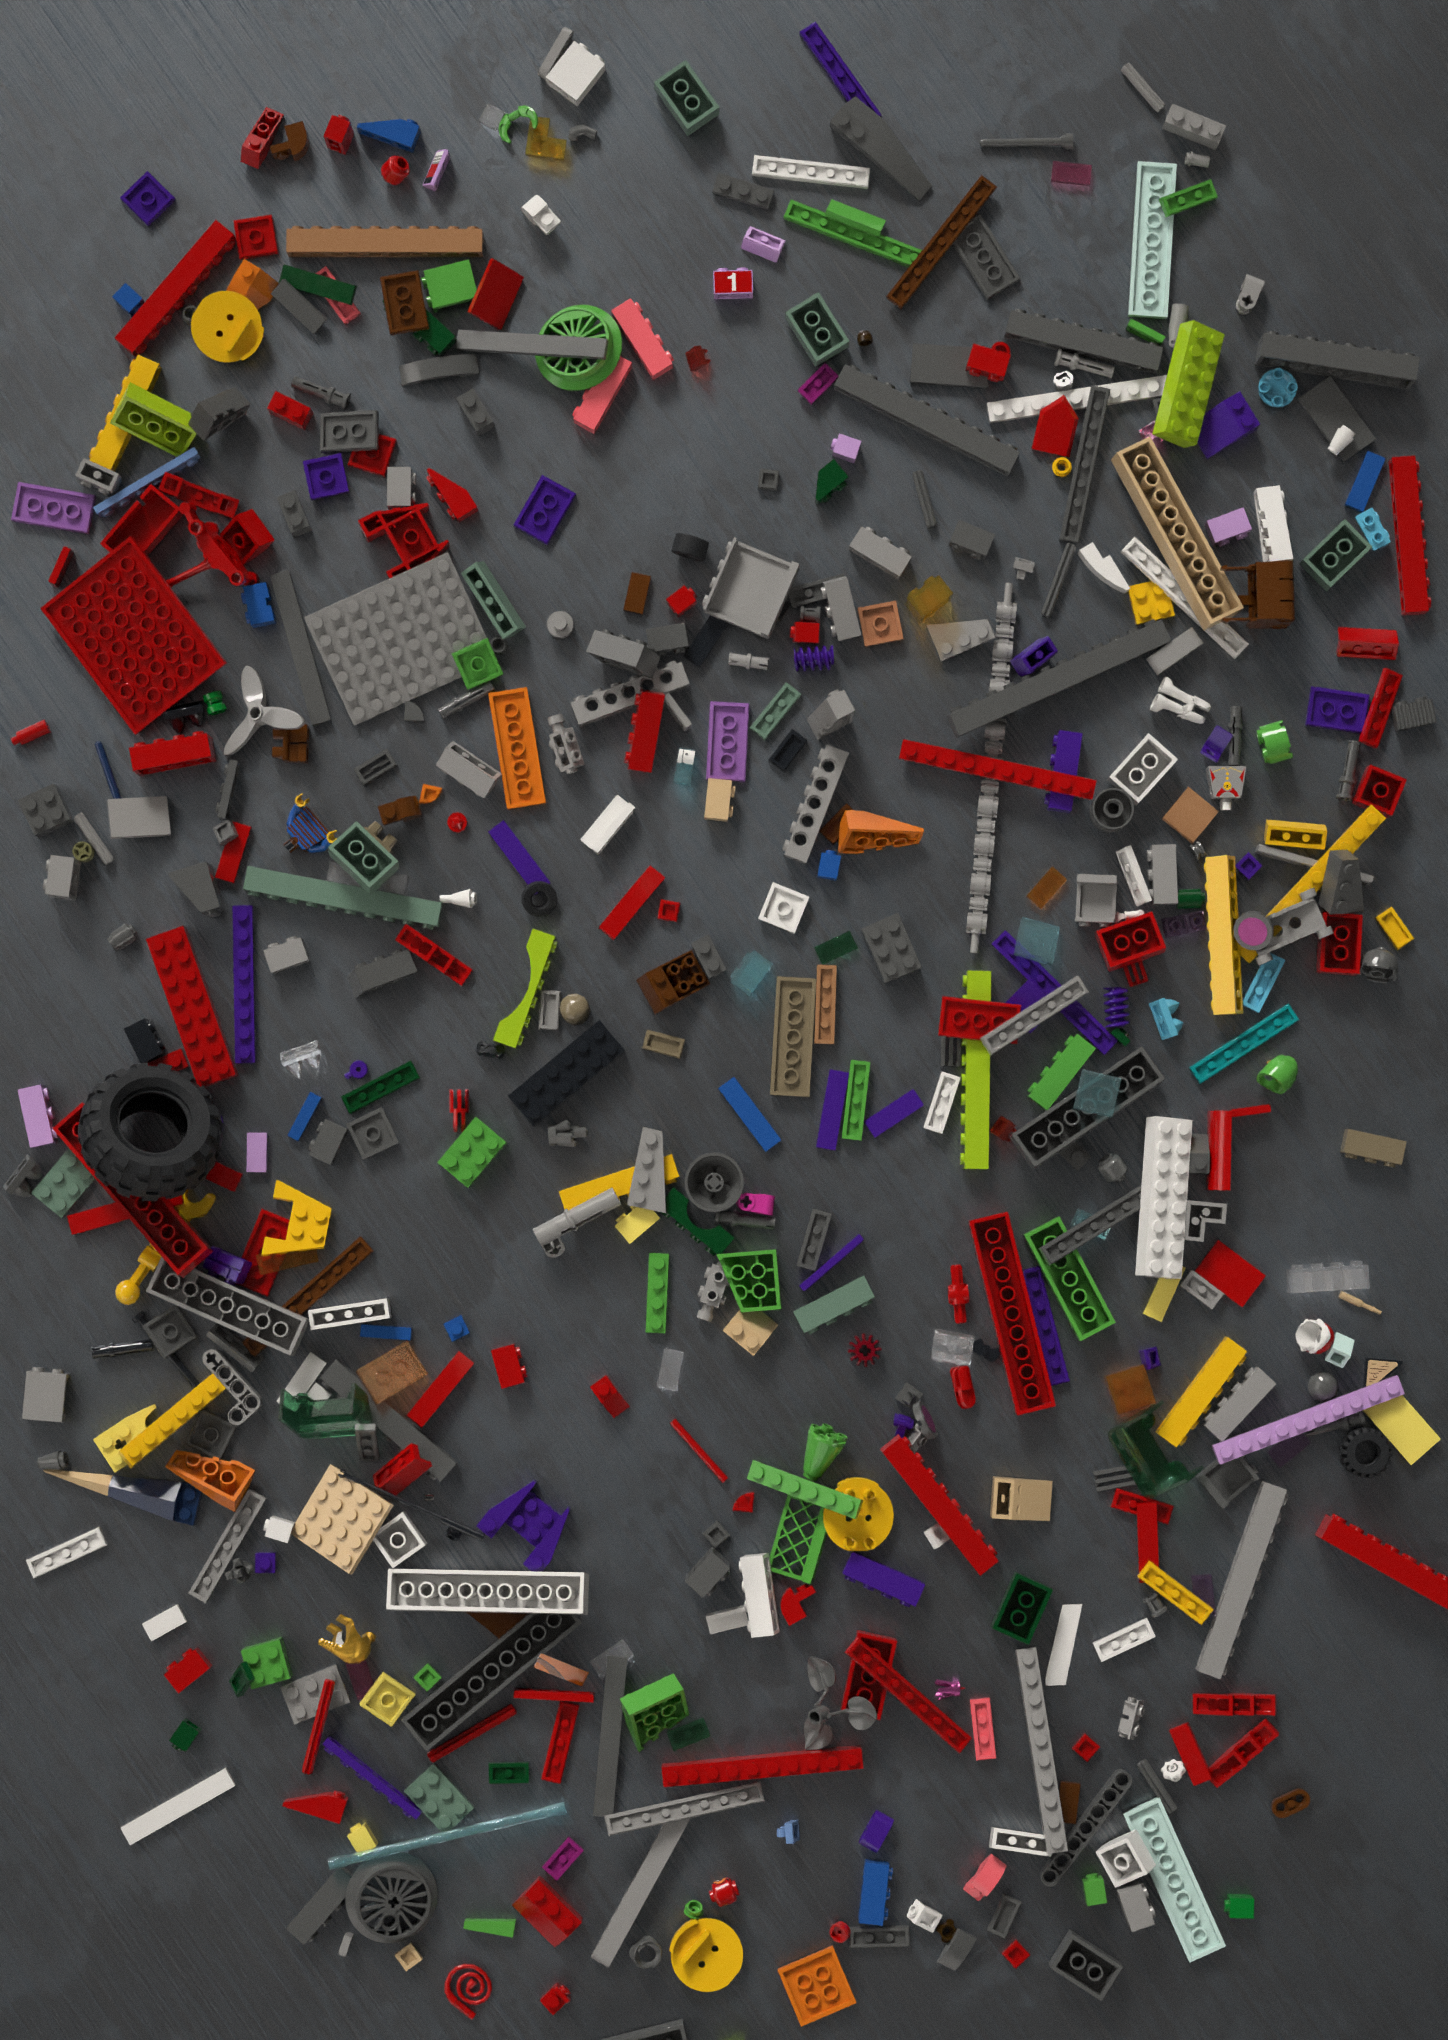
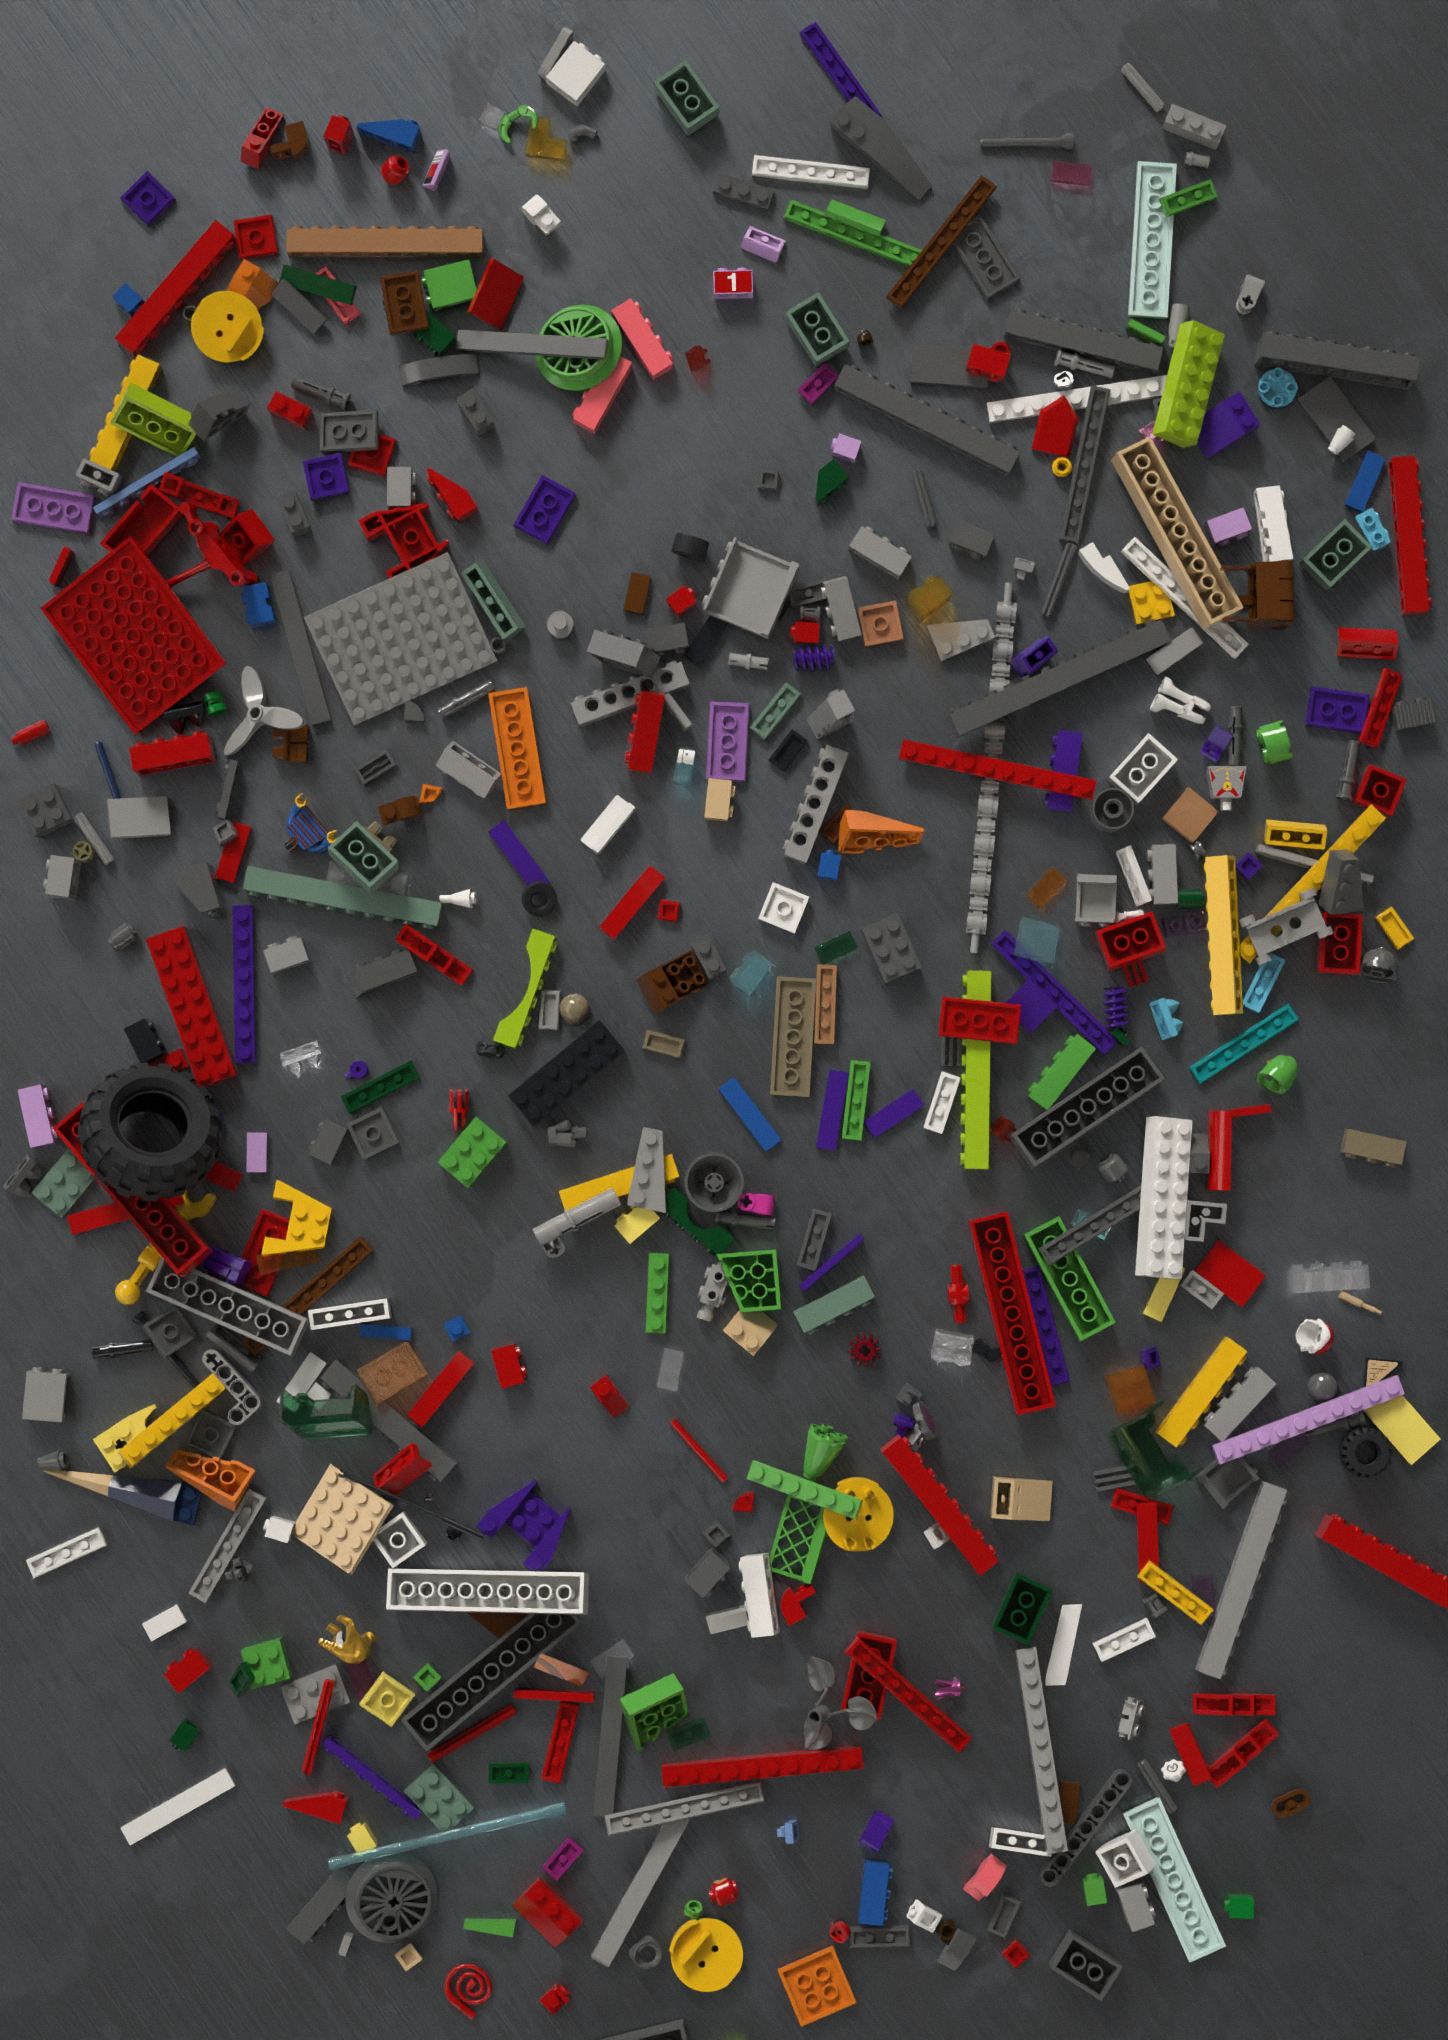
(265, 1562): dark purple plate -> none
(304, 1116): blue piece -> none
(367, 1442): dark grey tile -> none
(457, 822): red tile -> none
(477, 663): bright green tile -> none
(564, 745): light grey brick -> none
(883, 1578): dark purple brick -> none
(963, 1386): red arm -> none
(982, 1729): coral tile -> none
(1034, 1015): light grey tile -> none
(1086, 1747): red tile -> none
(1097, 1093): clear light blue tile -> none
(1253, 930): tile -> none
(1340, 1350): light aqua brick -> none

